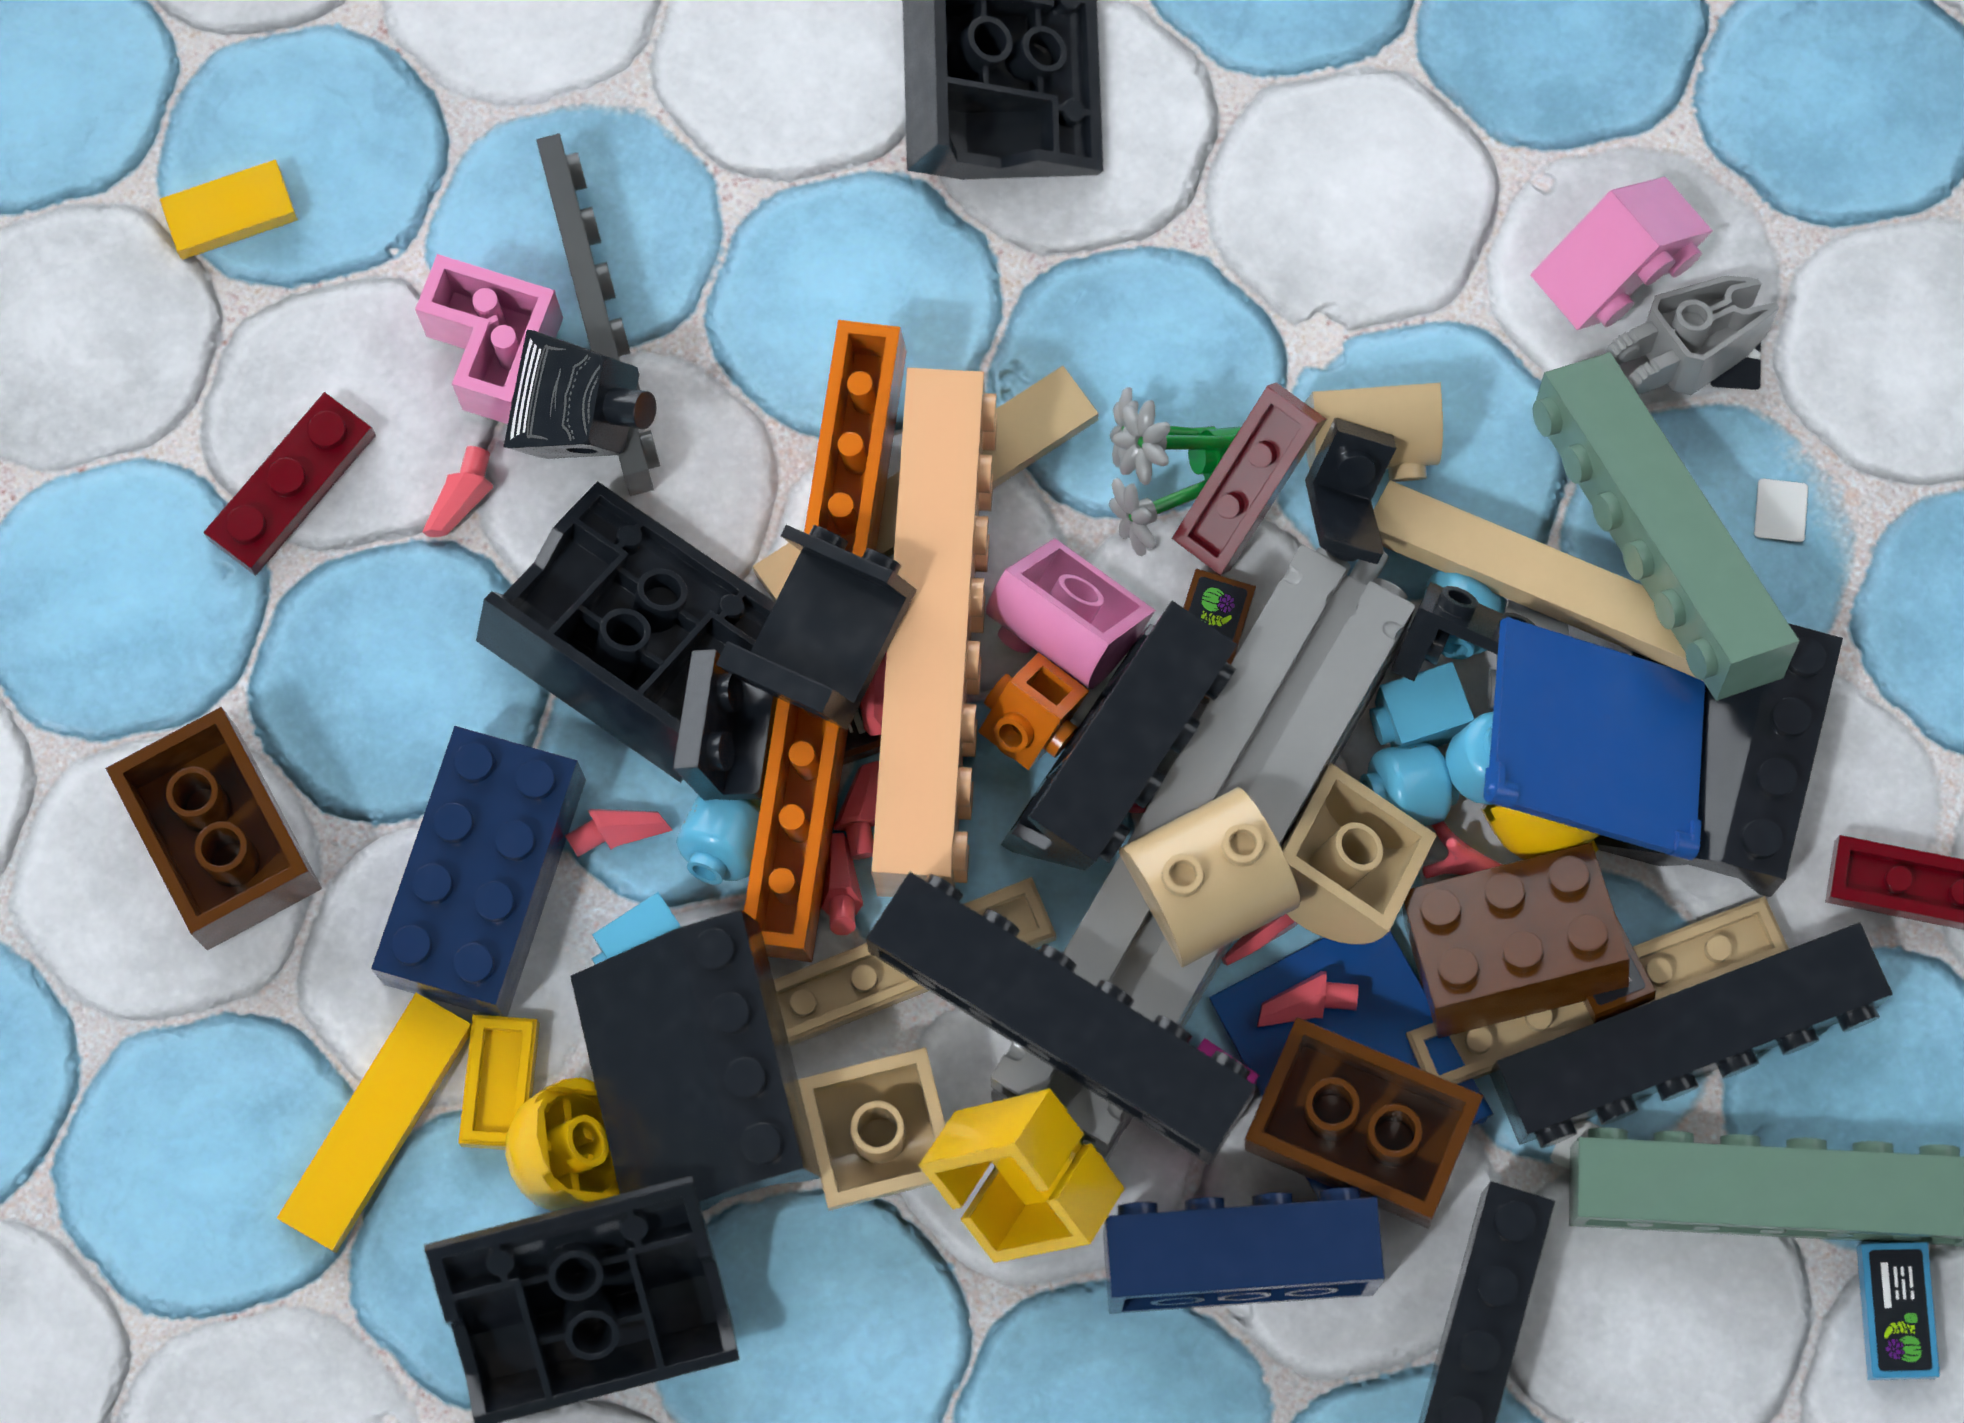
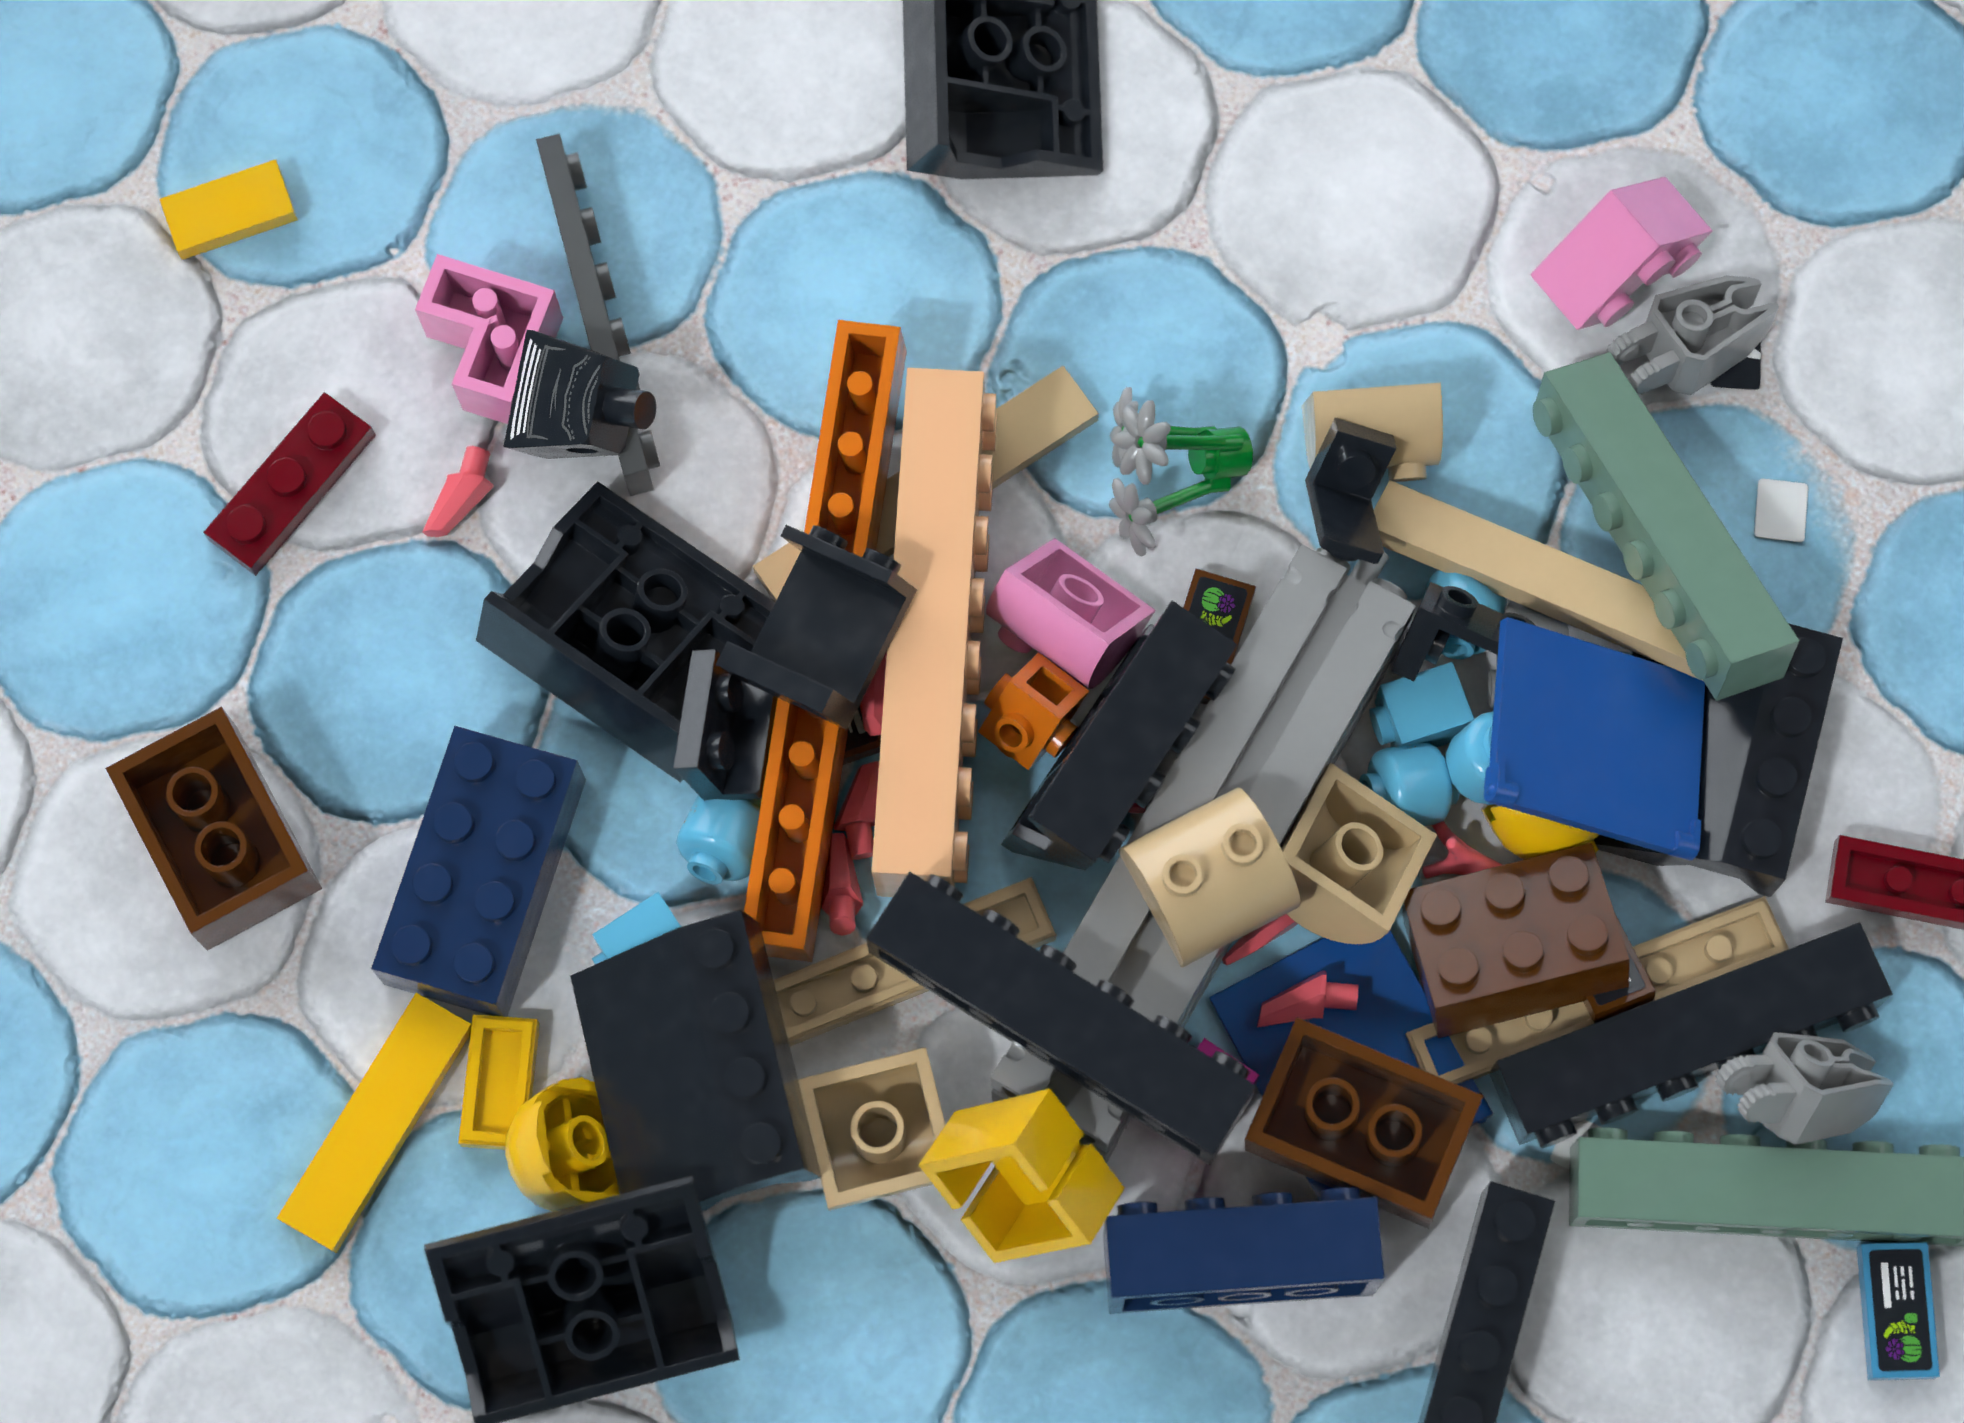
(615, 828): coral bar -> none
(1248, 478): plate -> none
(1806, 1087): none -> light grey hinge

